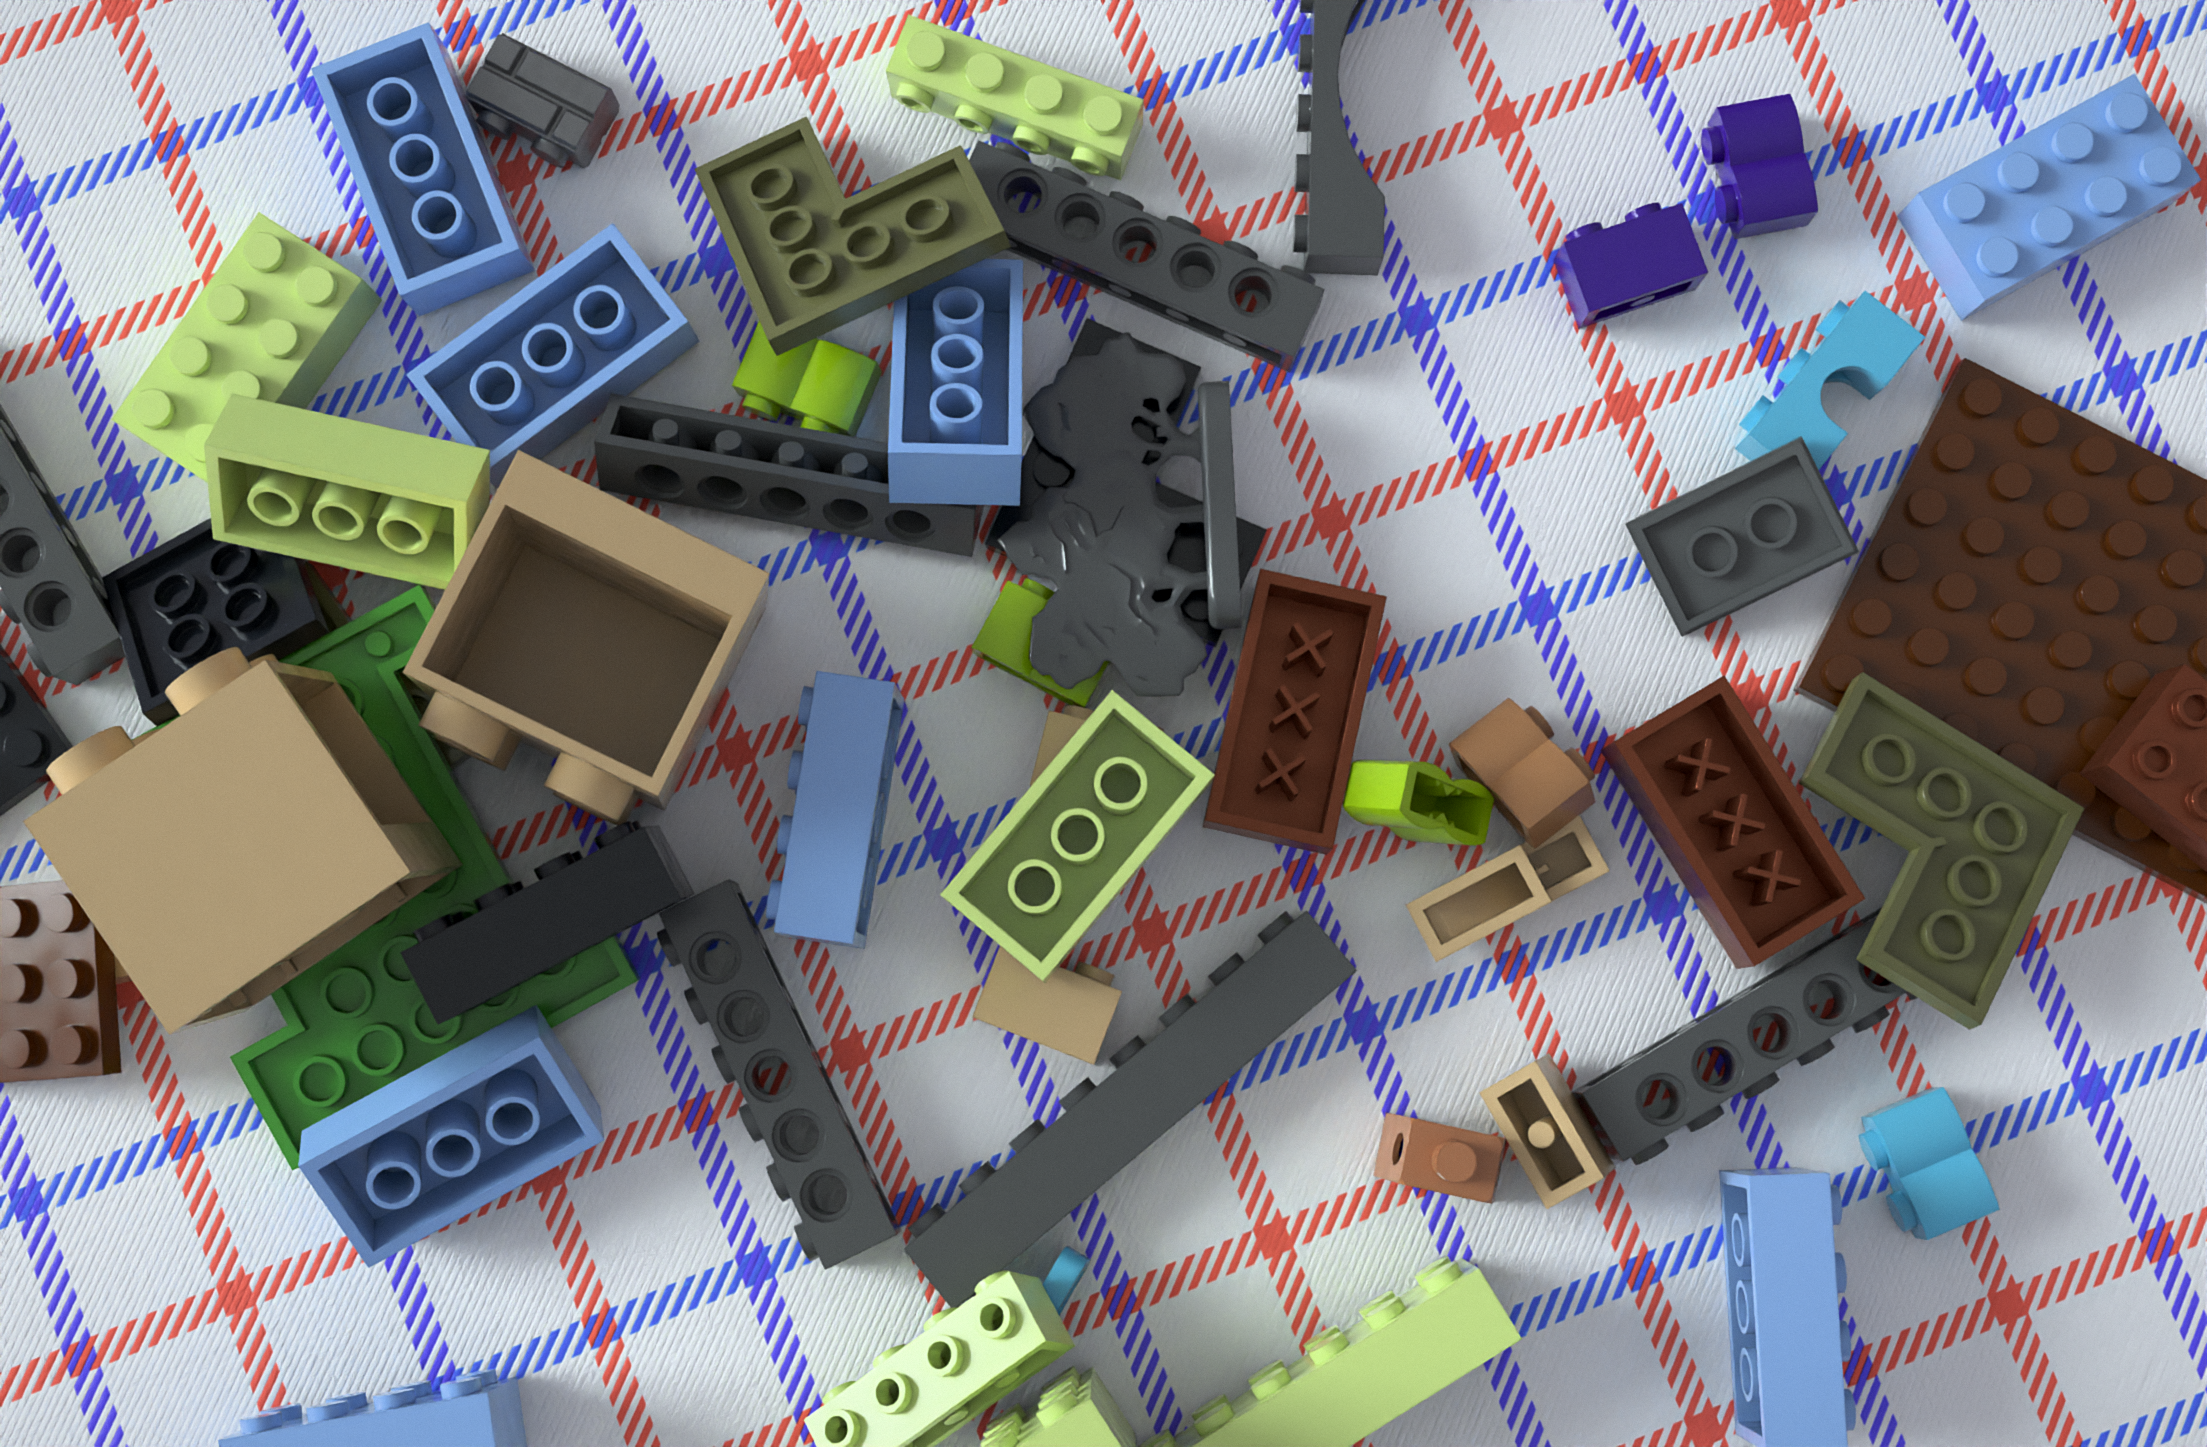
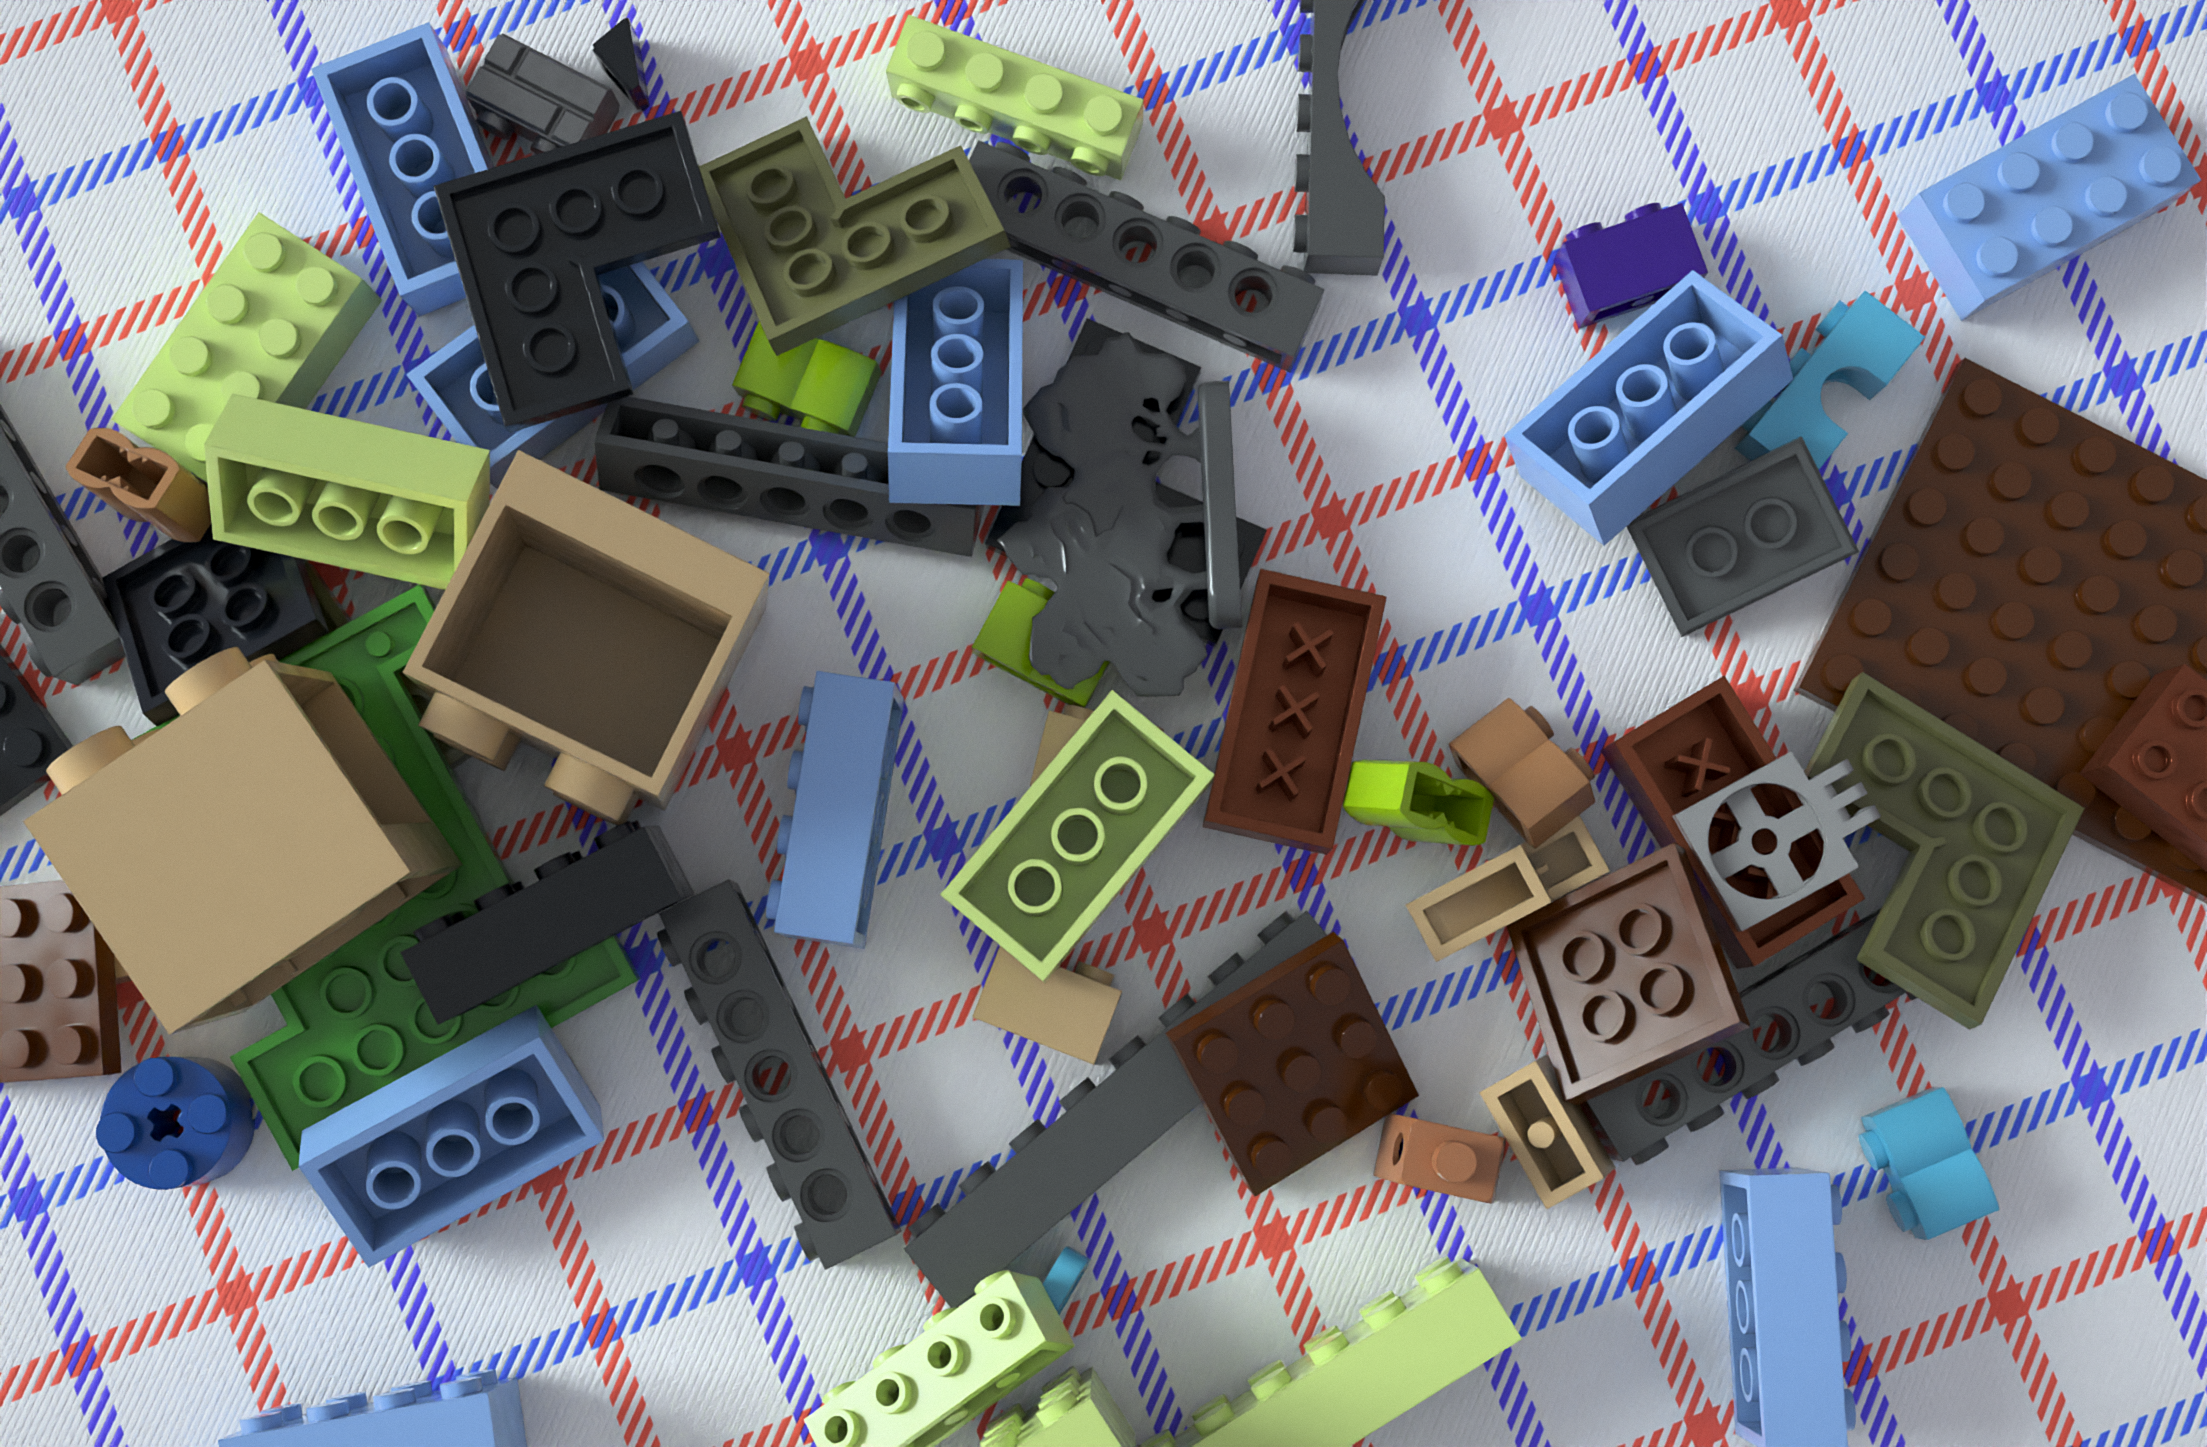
(139, 1122): none -> blue brick
(142, 484): none -> medium nougat brick
(539, 237): none -> black plate
(622, 62): none -> black slope
(1293, 1063): none -> reddish brown plate
(1627, 975): none -> reddish brown plate
(1649, 406): none -> light blue brick
(1760, 166): dark purple brick -> none
(1820, 810): none -> light grey piece

